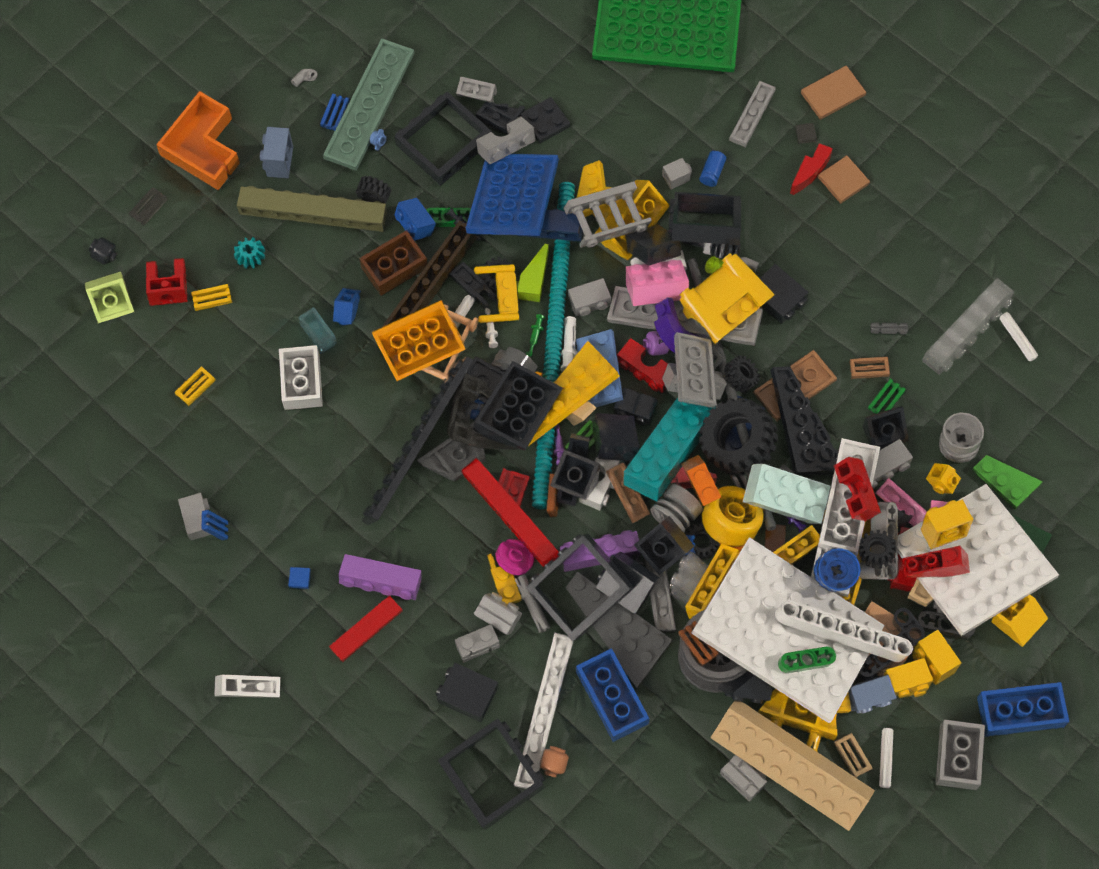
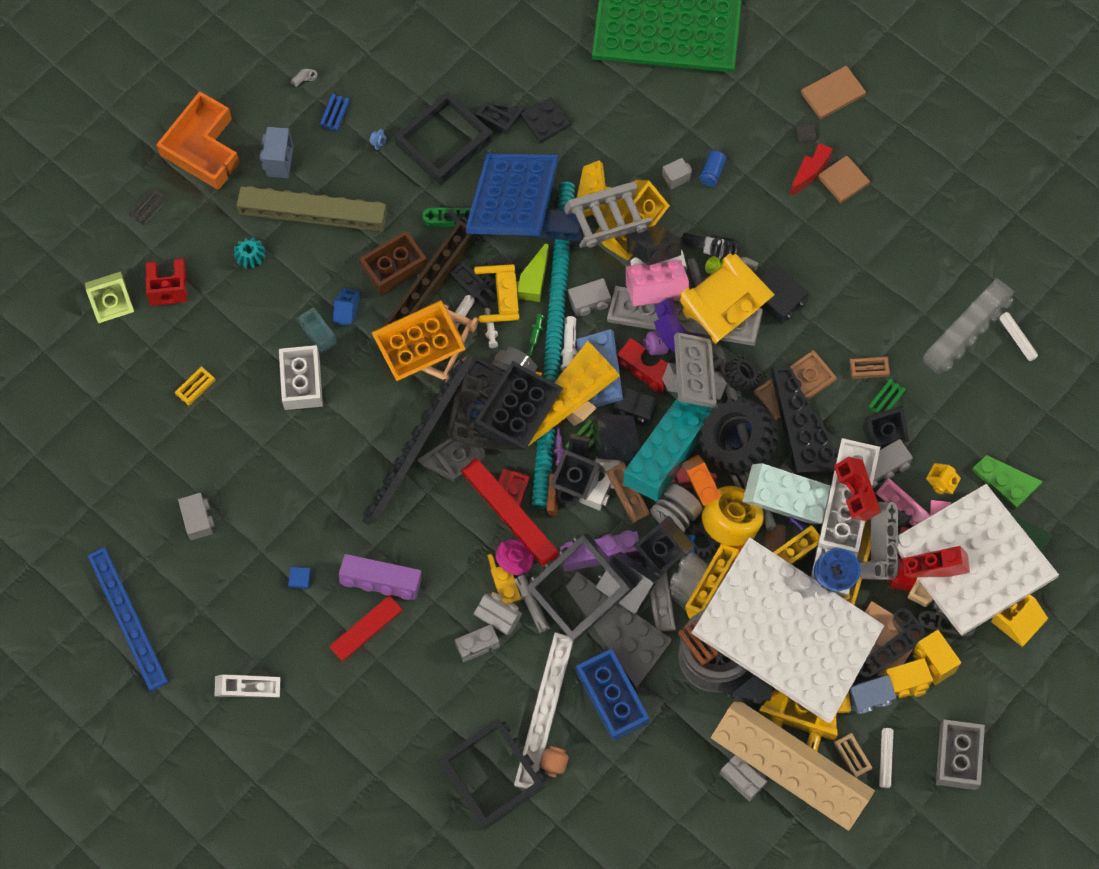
(102, 250): black head -> none
(127, 619): none -> blue tile
(211, 294): yellow tile -> none
(214, 521): blue tile -> none
(368, 104): sand green plate -> none
(373, 190): black tyre -> none
(414, 218): blue brick -> none
(467, 692): black brick -> none
(476, 89): light grey hinge -> none
(495, 148): light grey arch -> none
(705, 204): black window -> none
(752, 114): light grey tile -> none
(812, 653): green beam -> none
(852, 628): white beam -> none
(877, 539): black tyre -> none
(888, 328): dark grey axle -> none
(946, 523): yellow brick -> none
(961, 437): light grey wheel -> none
(1023, 709): blue brick -> none

